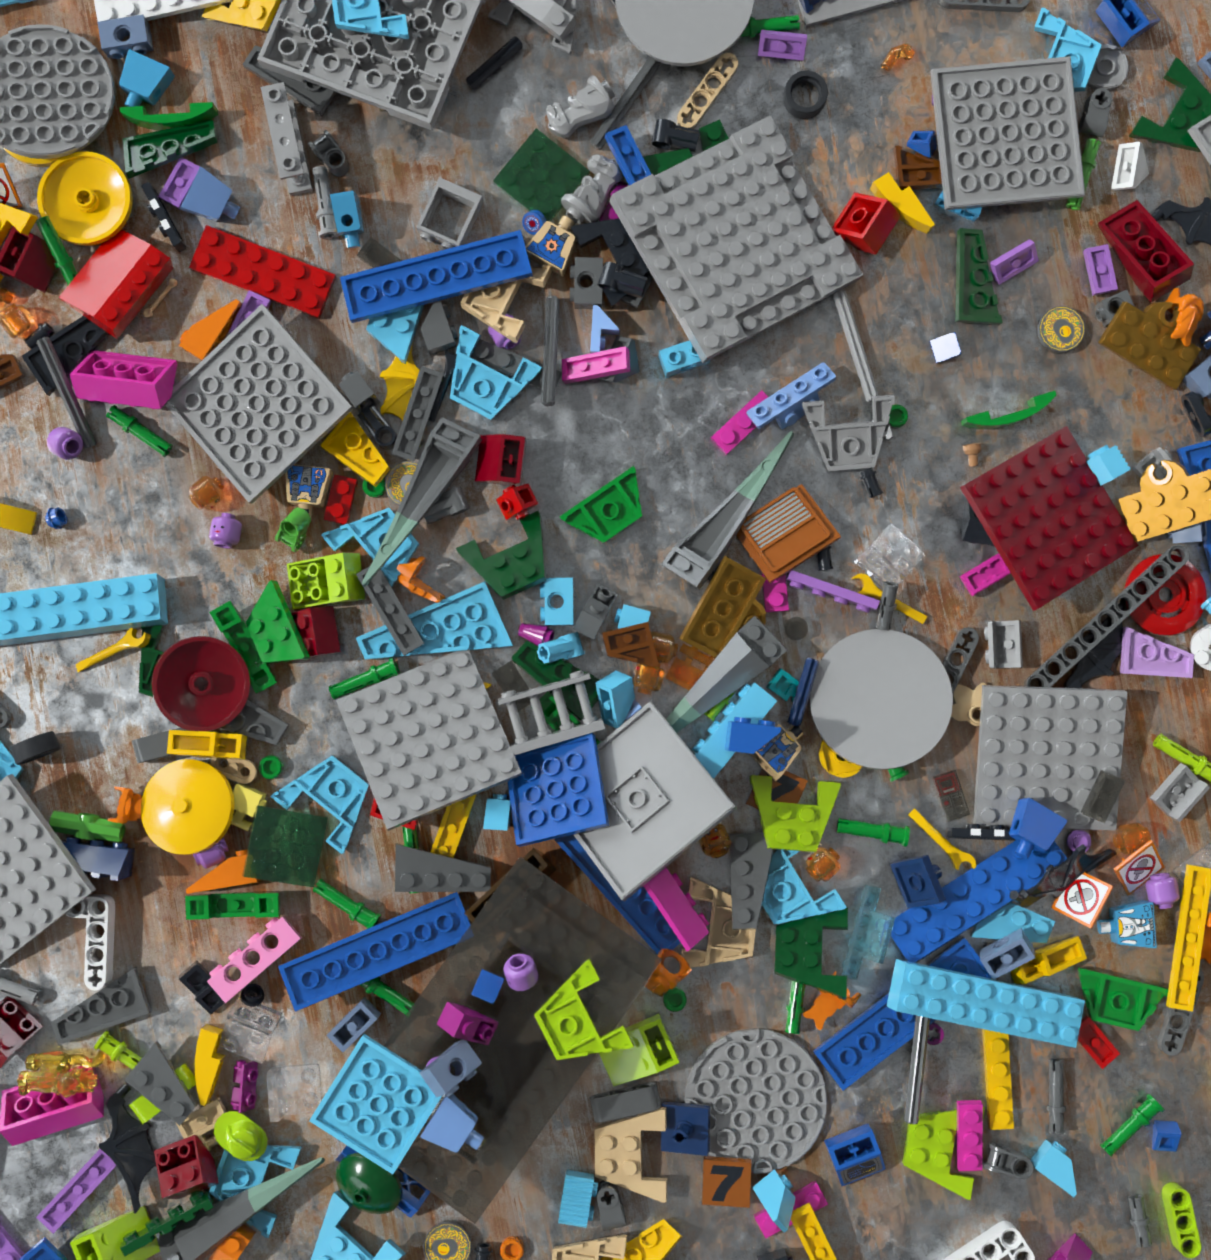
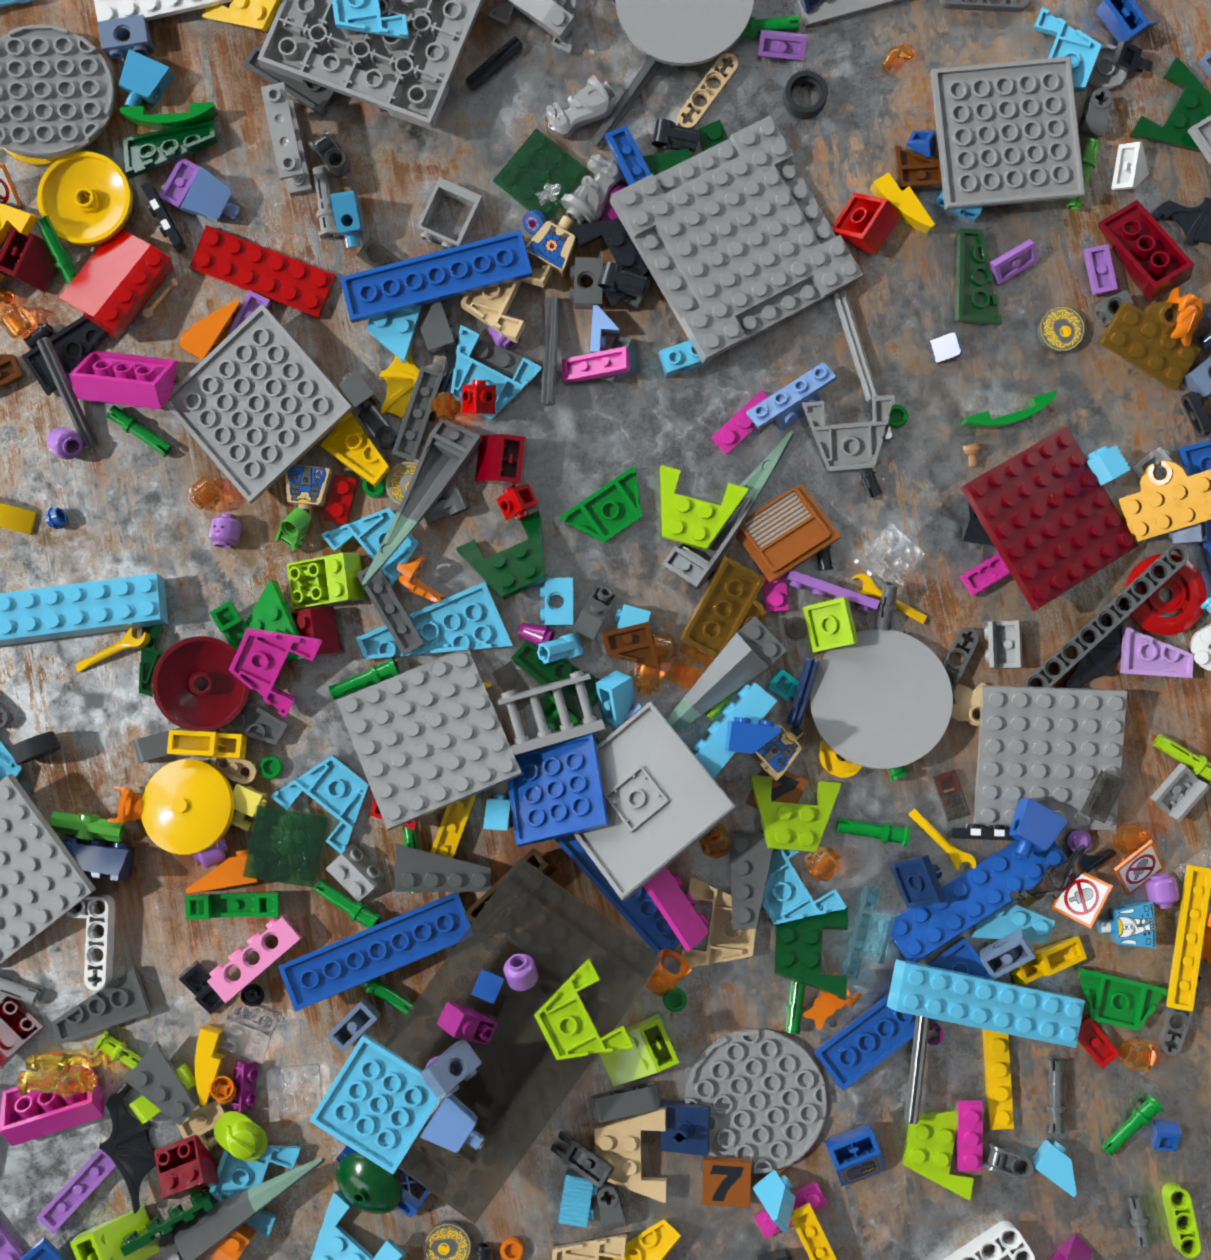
(219, 1090): none -> orange wheel
(261, 659): none -> dark pink wing
(355, 872): none -> light grey bracket
(445, 406): none -> clear orange gear
(479, 398): none -> red brick
(549, 193): none -> clear plant
(584, 1160): none -> black hinge
(690, 519): none -> lime wing
(830, 624): none -> lime plate
(1129, 58): none -> black plate
(1138, 1055): none -> clear orange head

